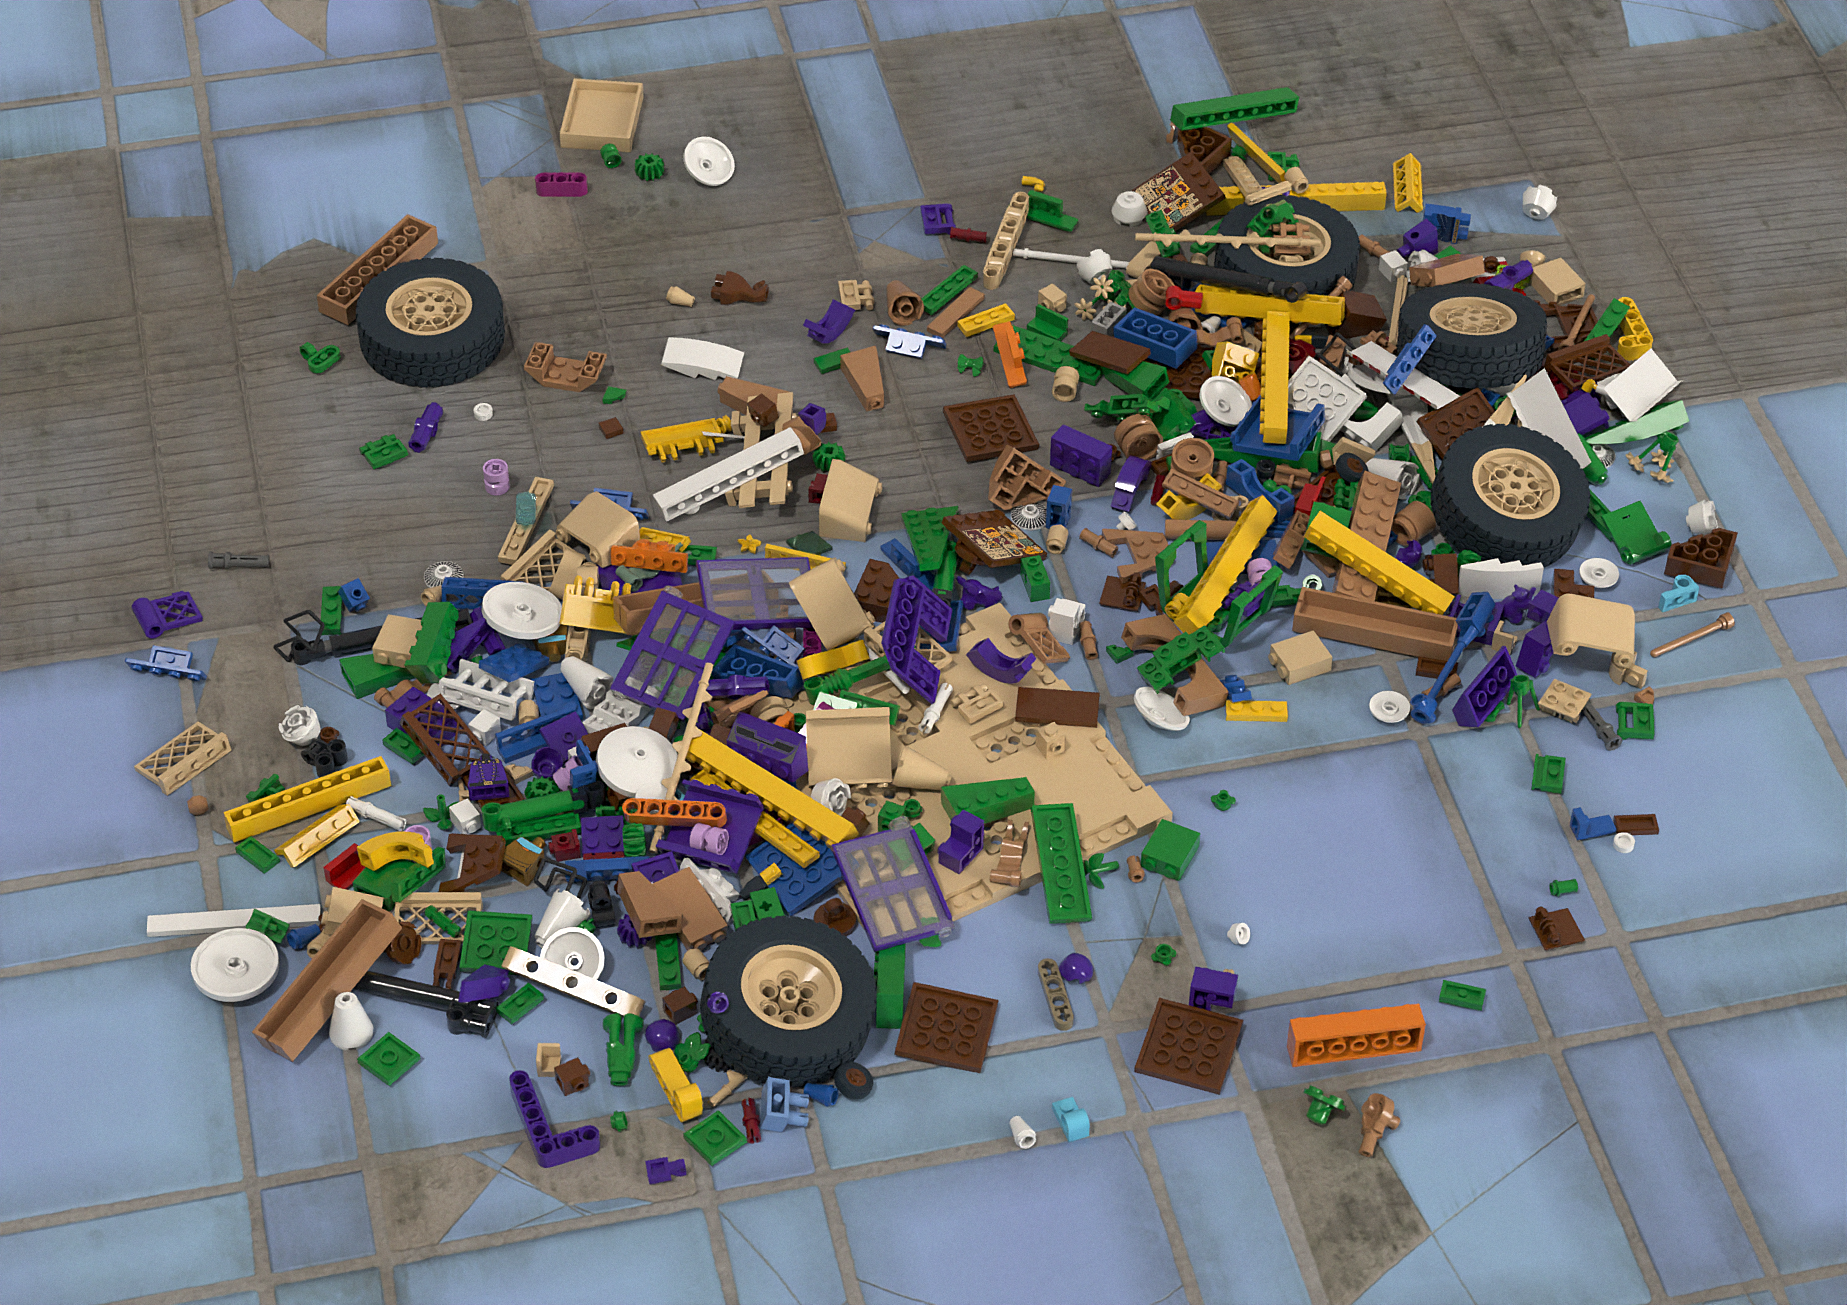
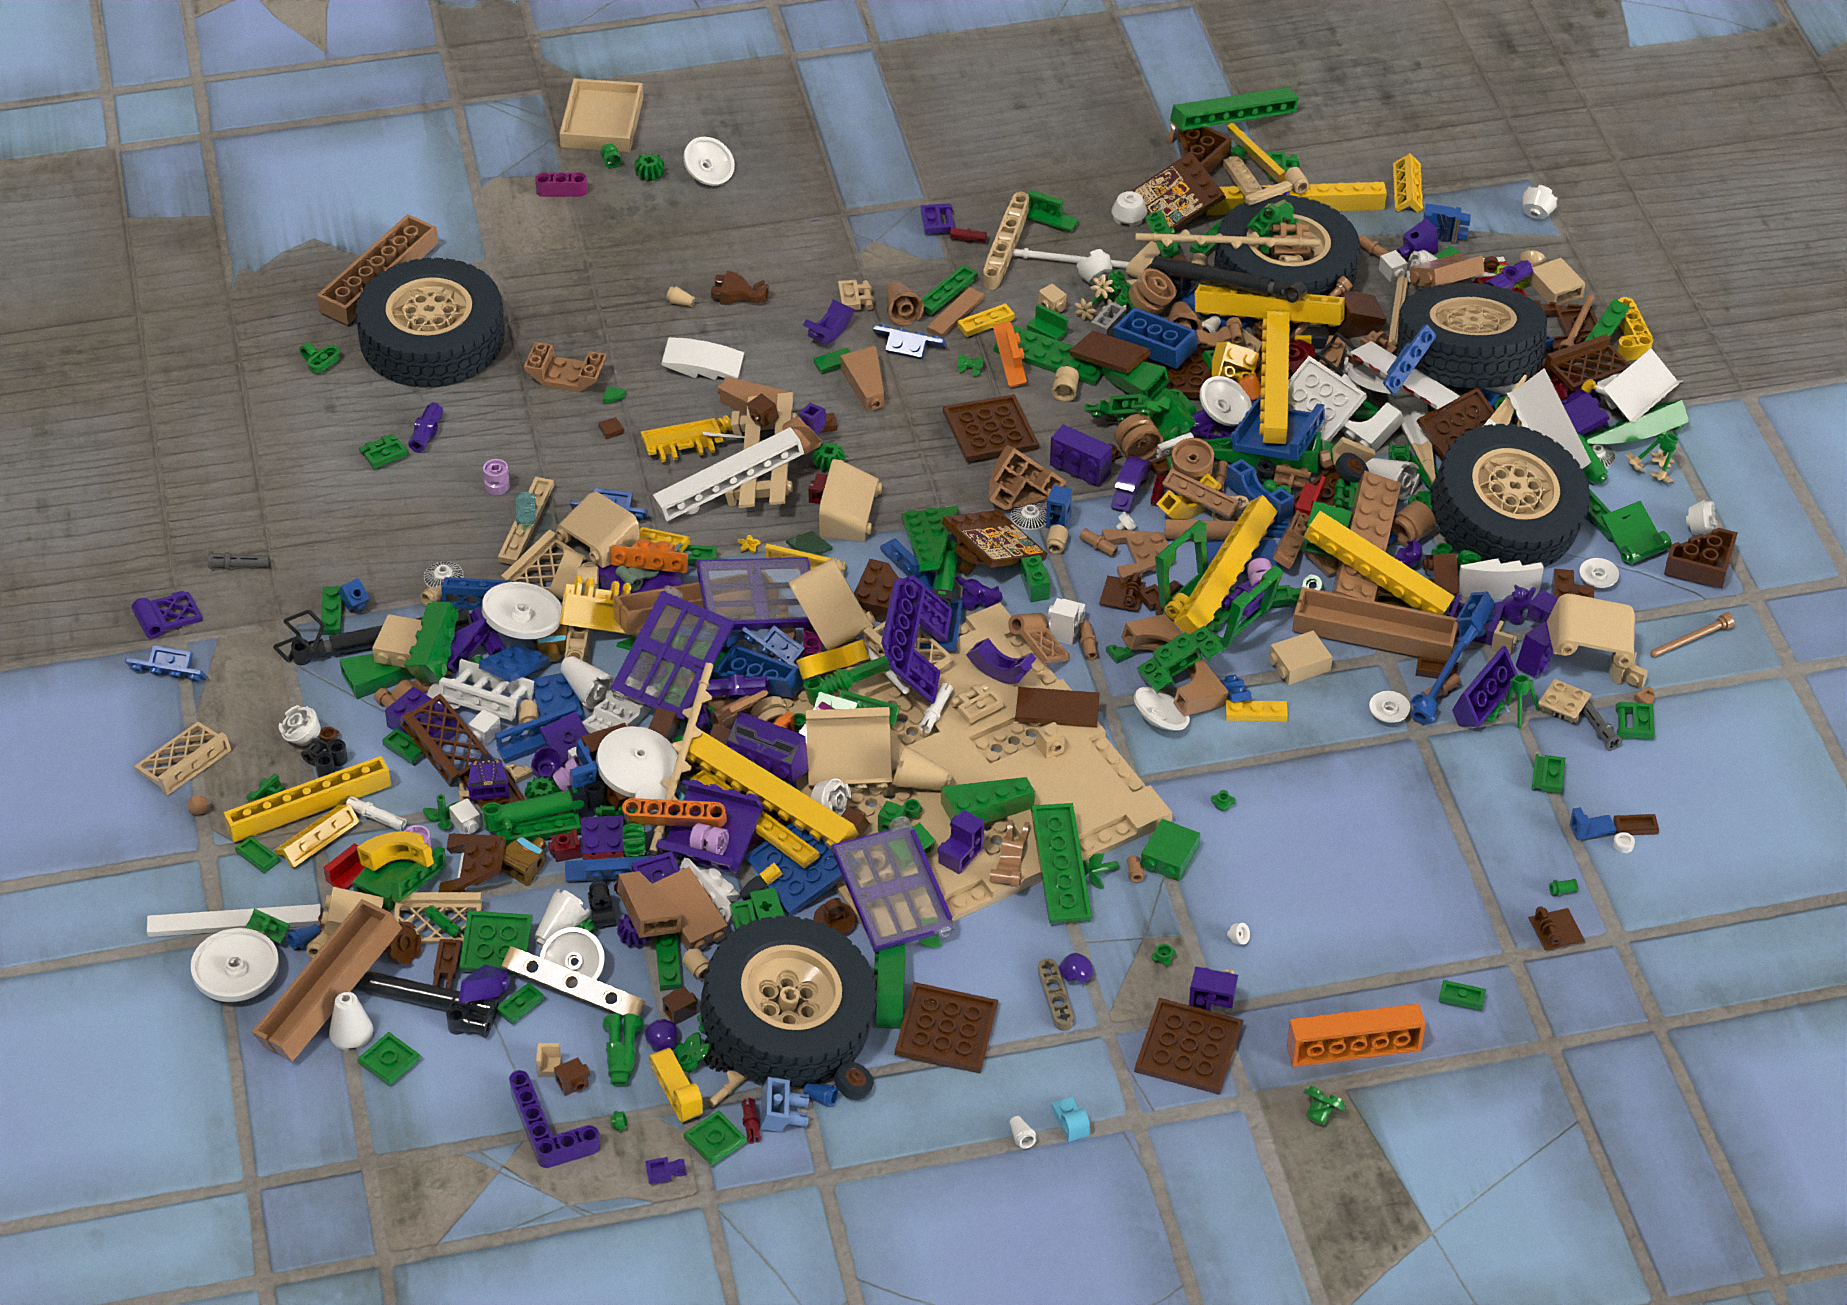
(483, 411): white tile -> none
(573, 875): black piece -> none
(721, 1006): dark purple plate -> none
(1033, 181): yellow arm -> none
(1178, 298): red piece -> none
(1376, 1116): medium nougat pin -> none
(1682, 593): medium azure plate -> none

